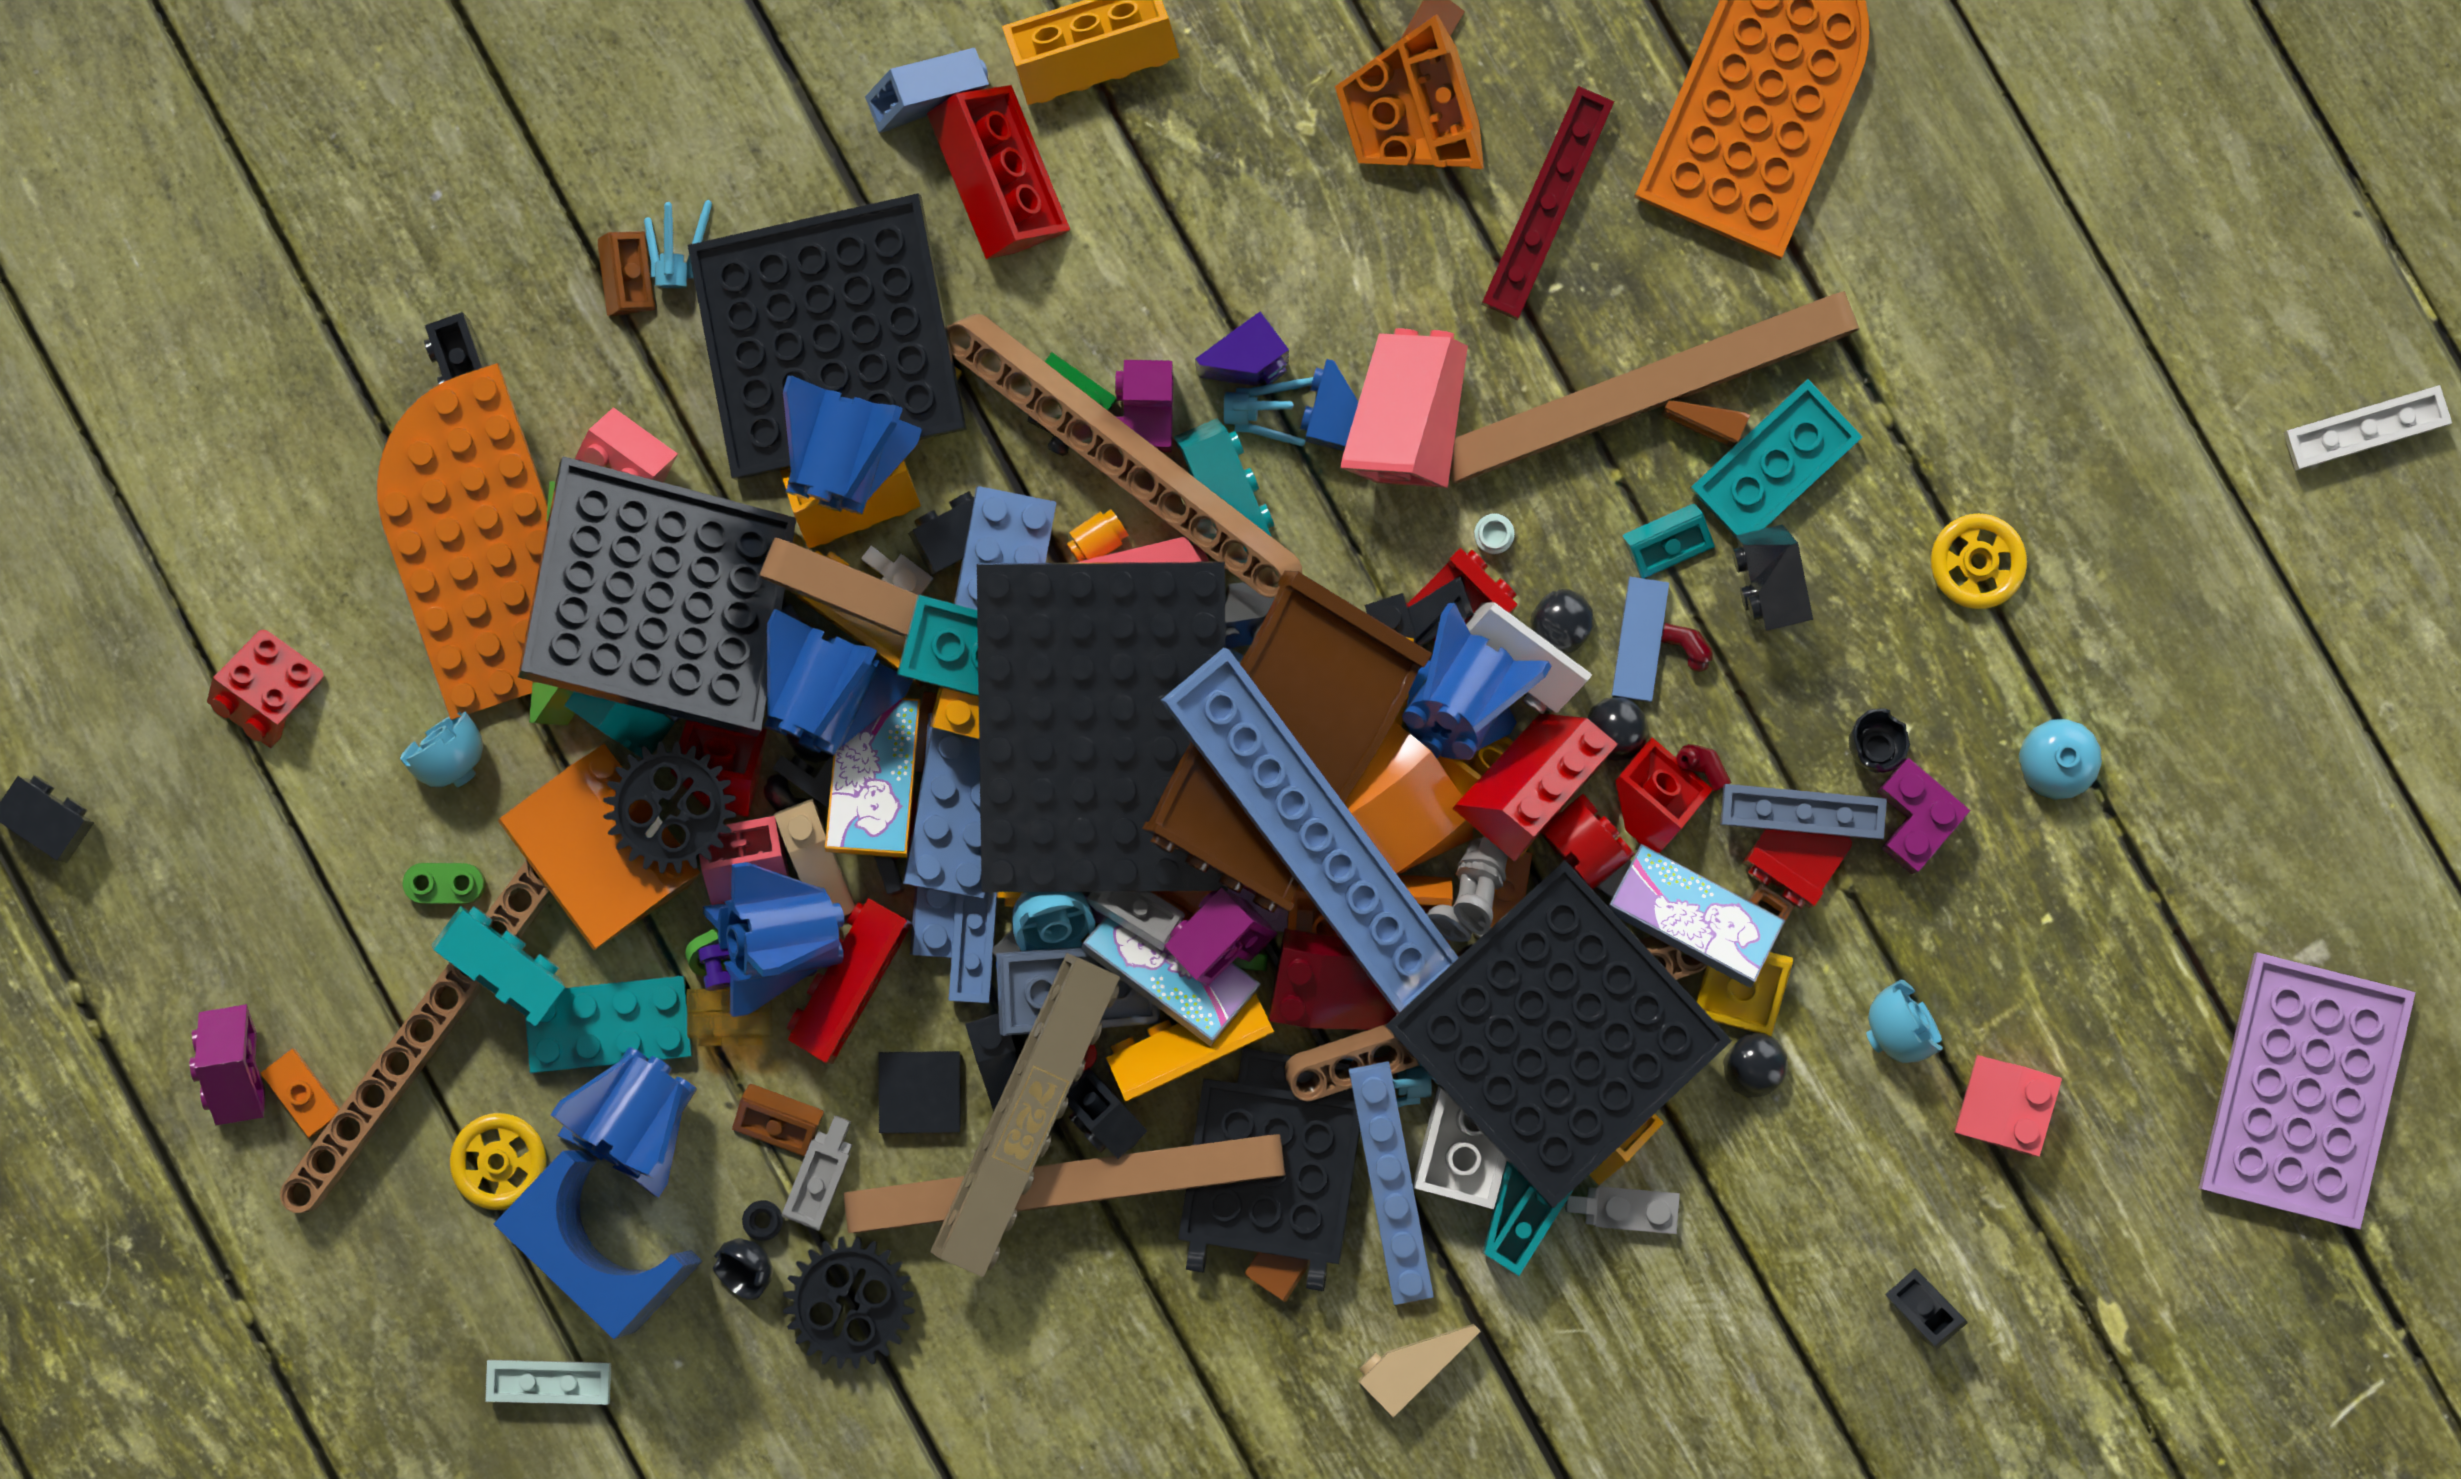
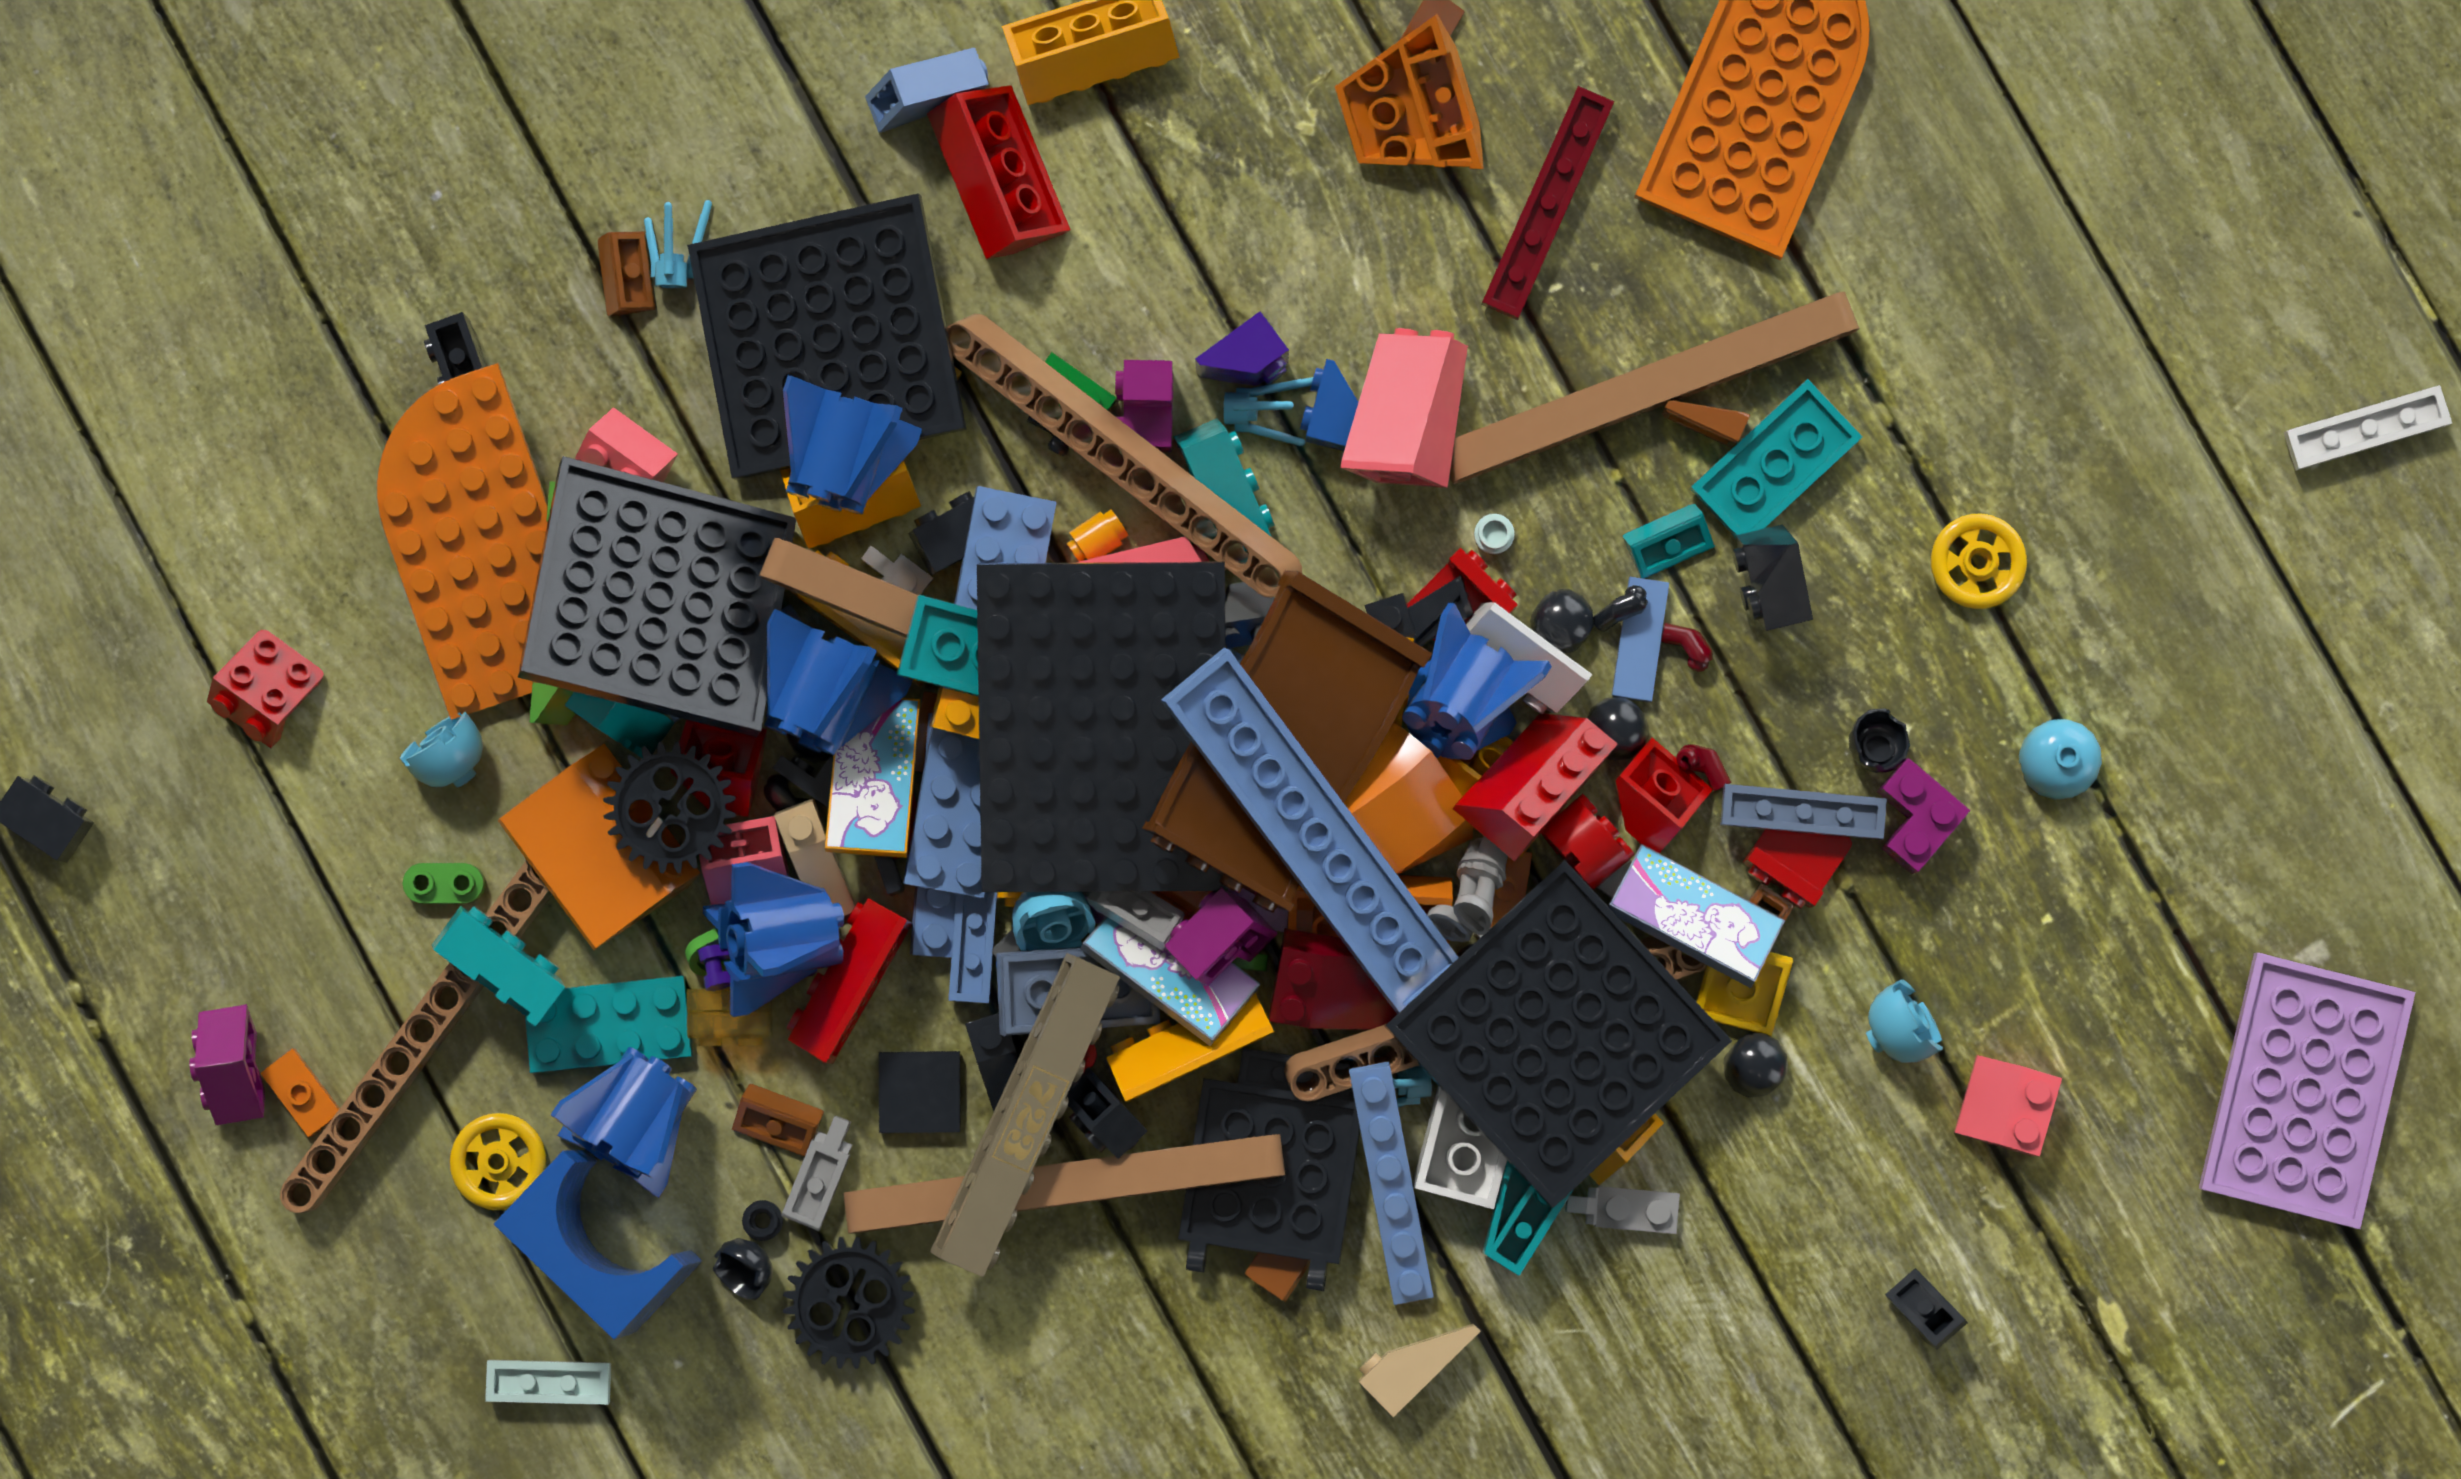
(1622, 608): none -> black arm

